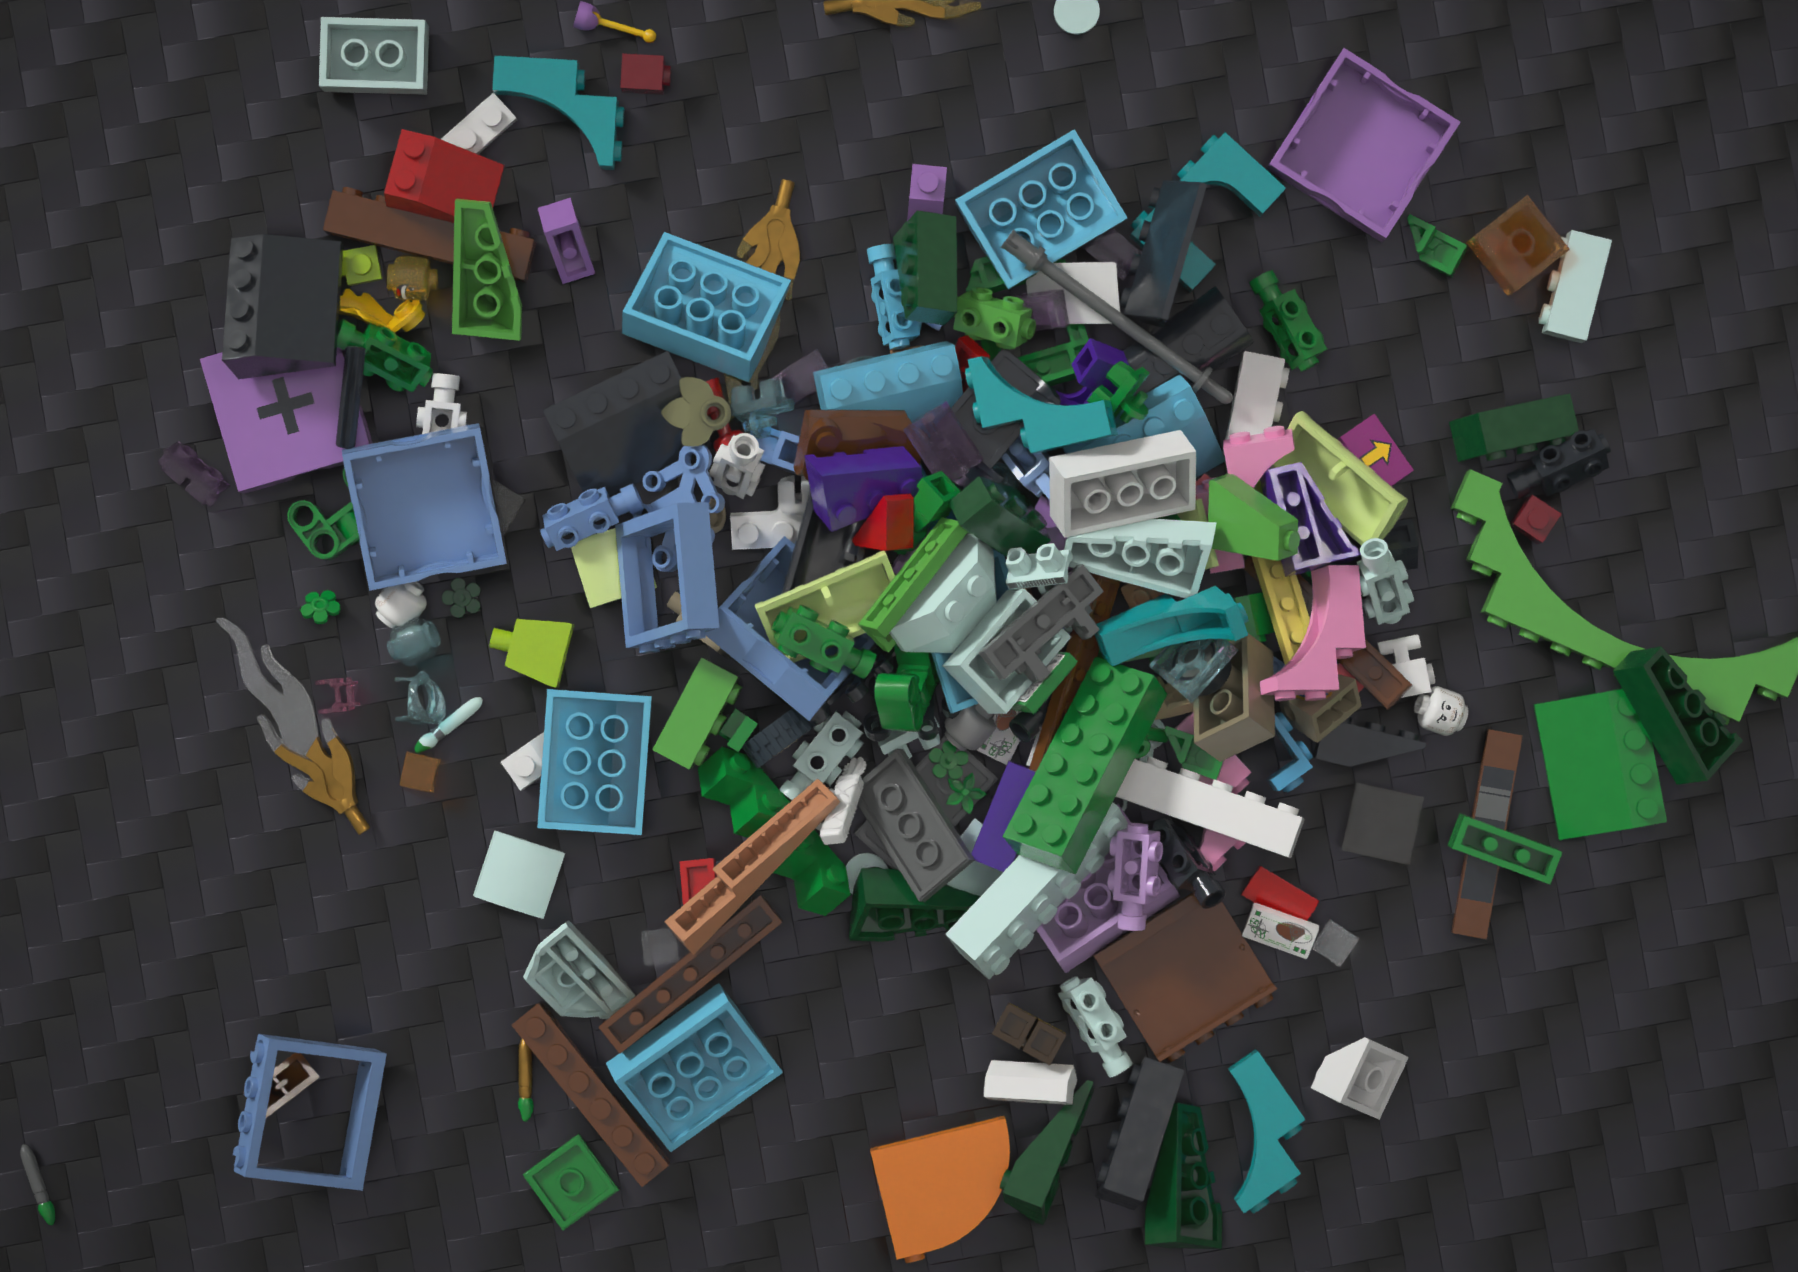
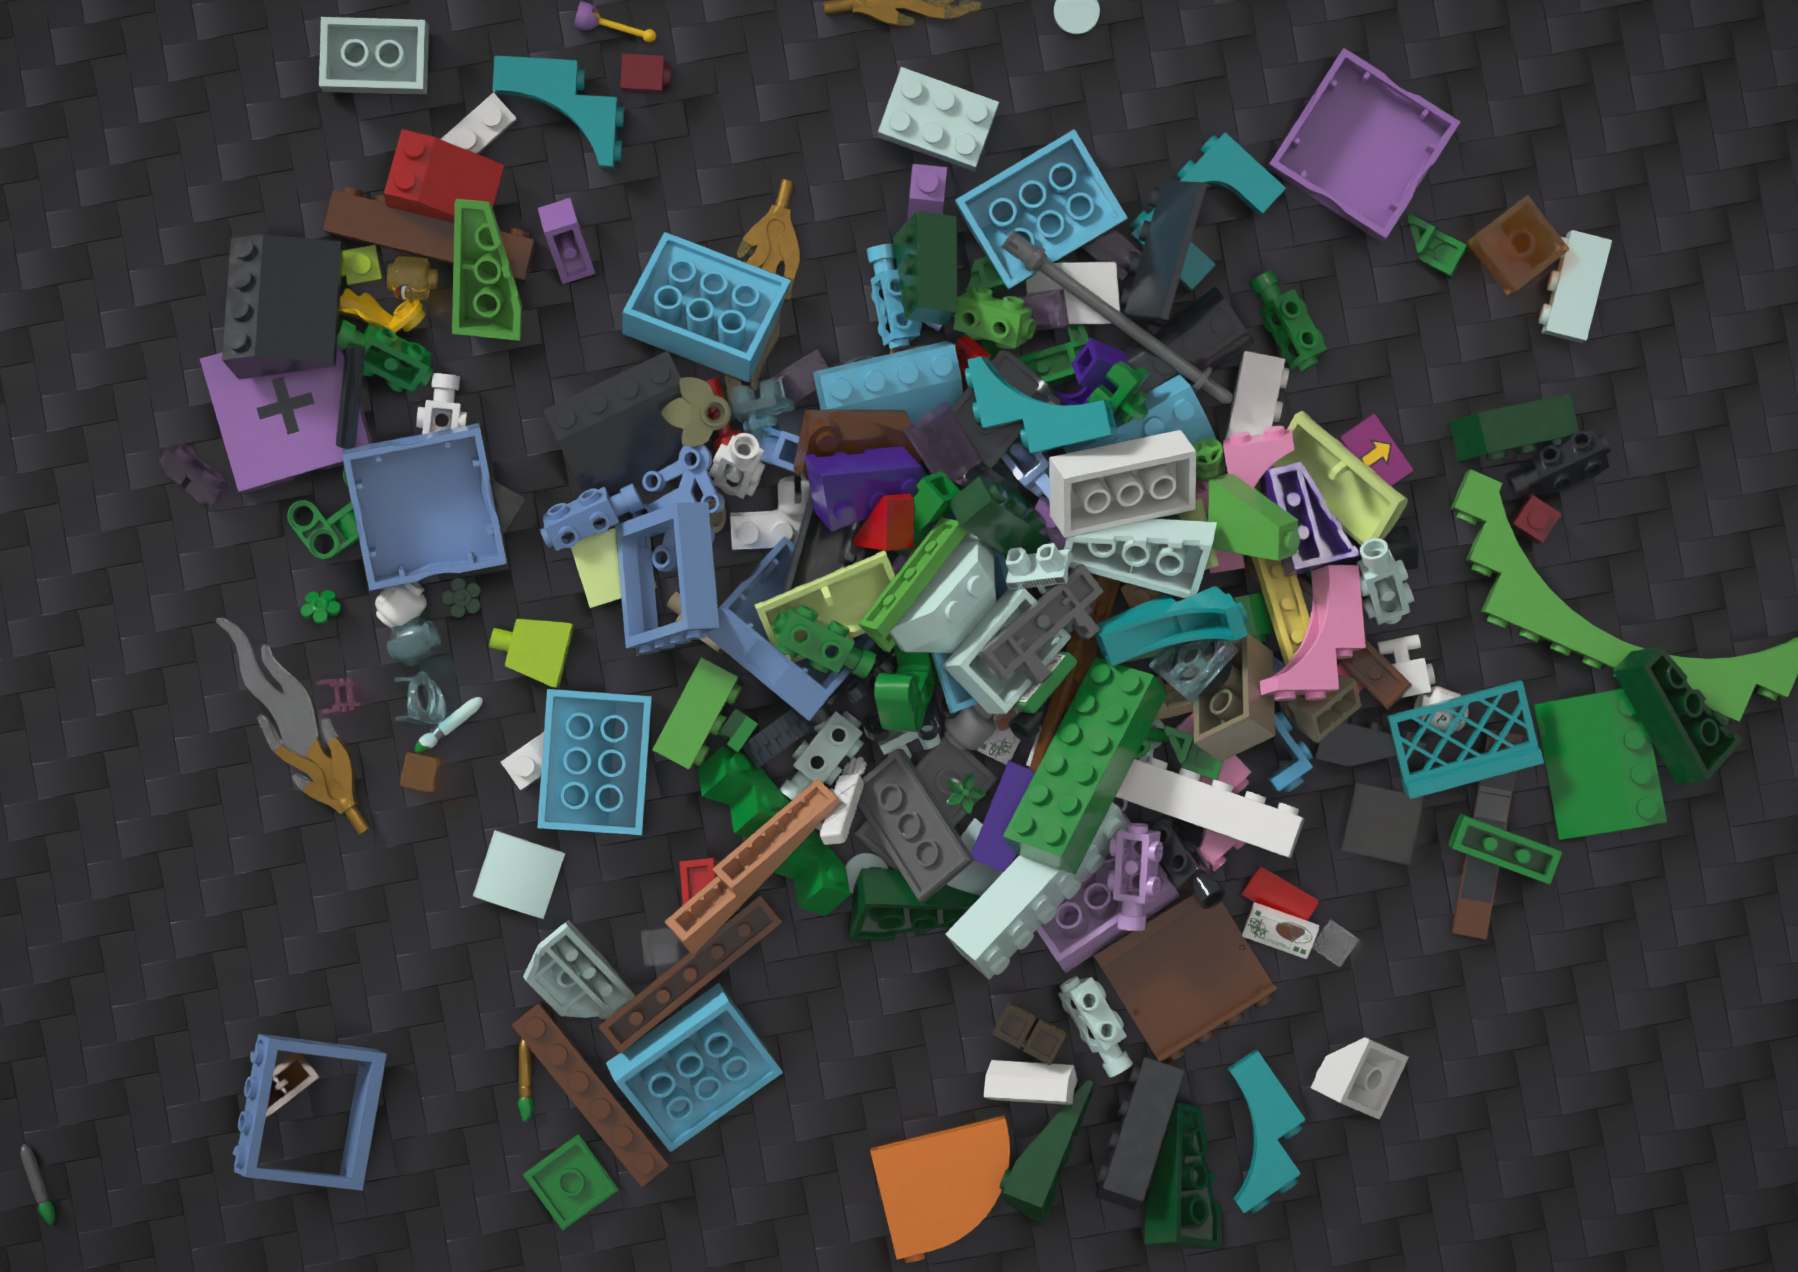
(938, 119): none -> light aqua brick
(948, 761): green plant -> none
(1212, 452): none -> bright green wheel
(1471, 768): none -> teal fence

